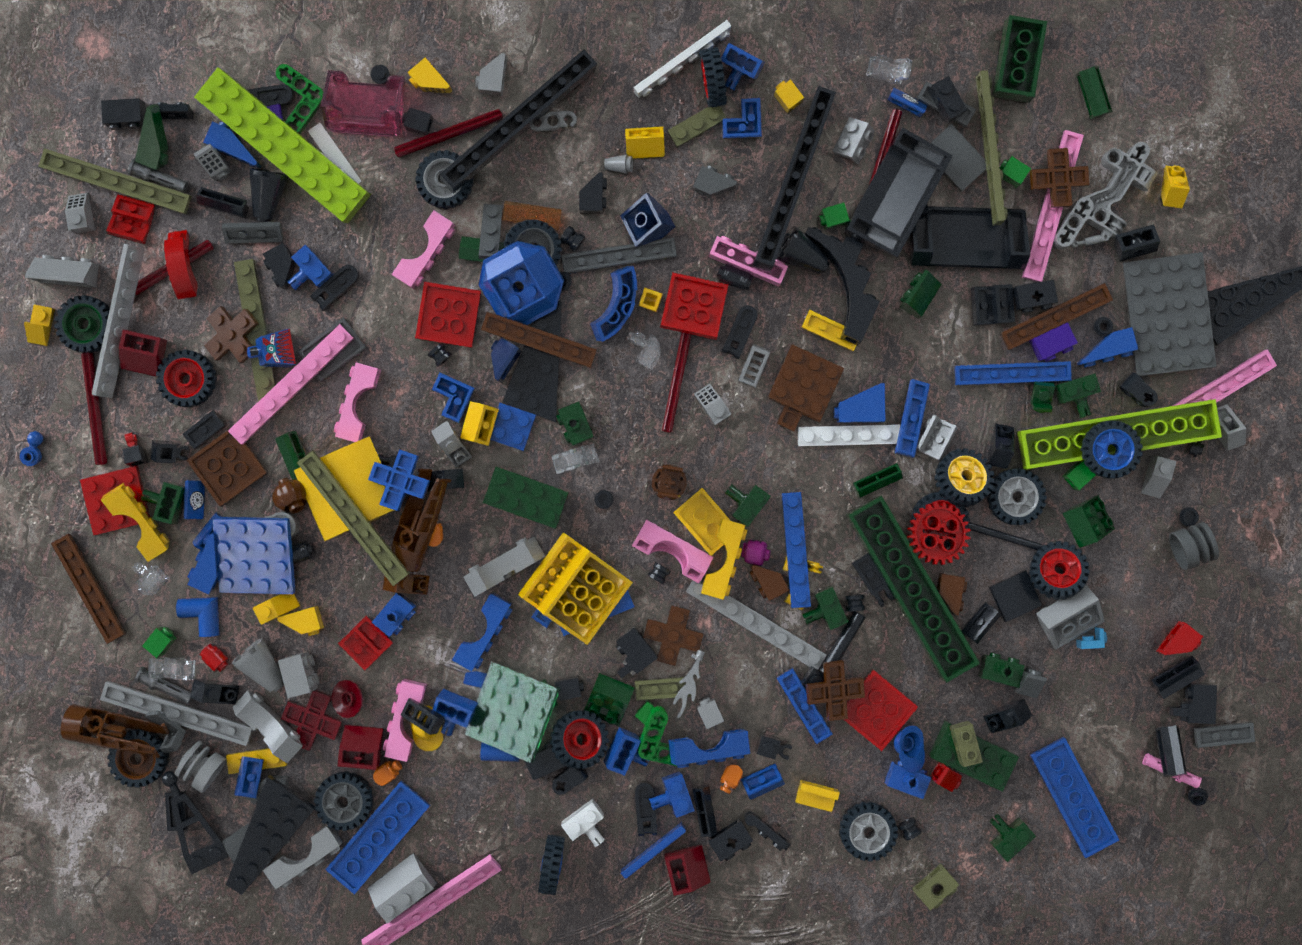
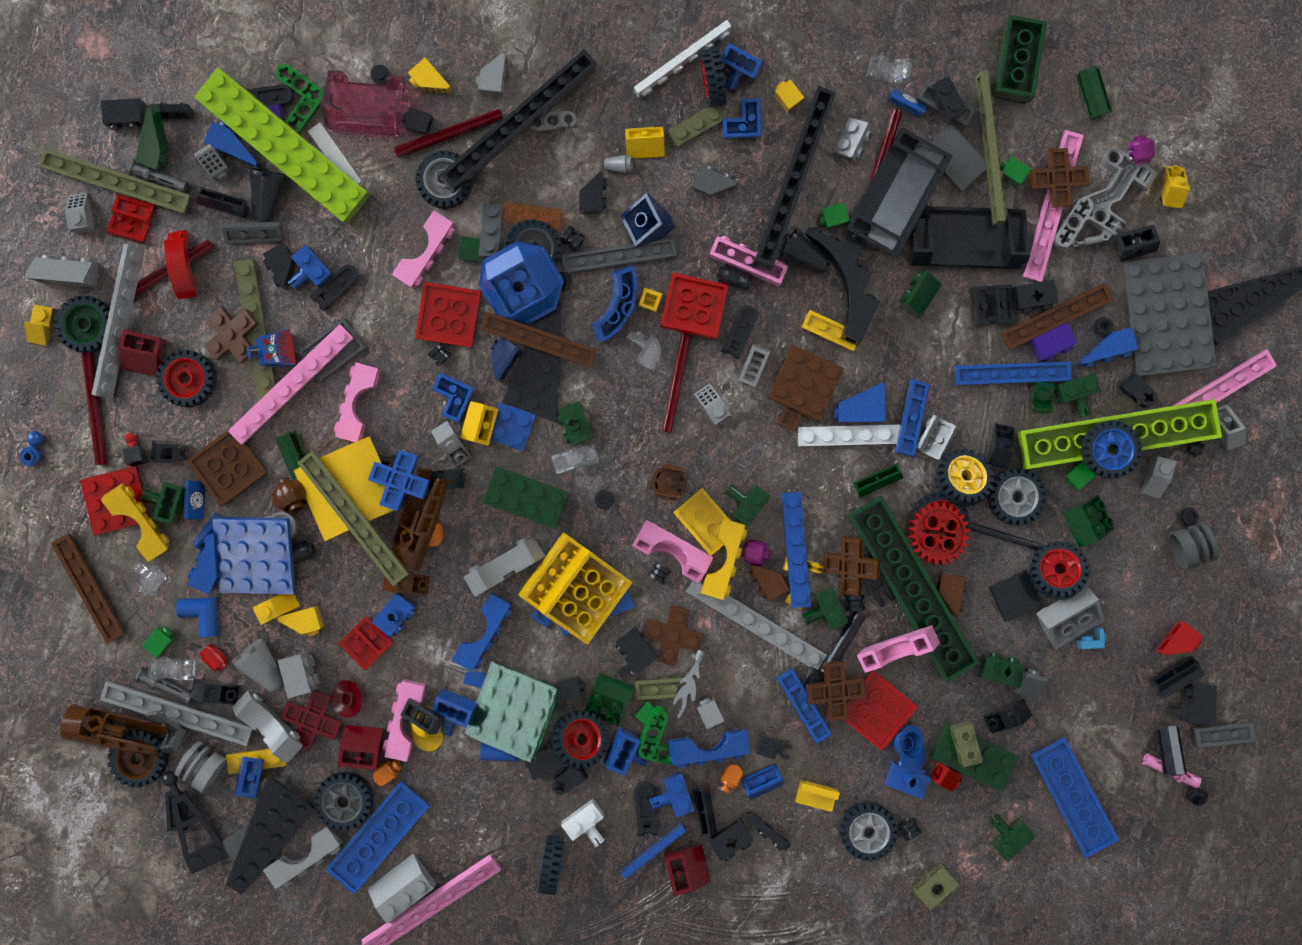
(204, 429): black plate -> none
(851, 565): none -> reddish brown plate
(912, 643): none -> bright pink arch
(981, 623): black plate -> none
(1141, 150): none -> magenta head

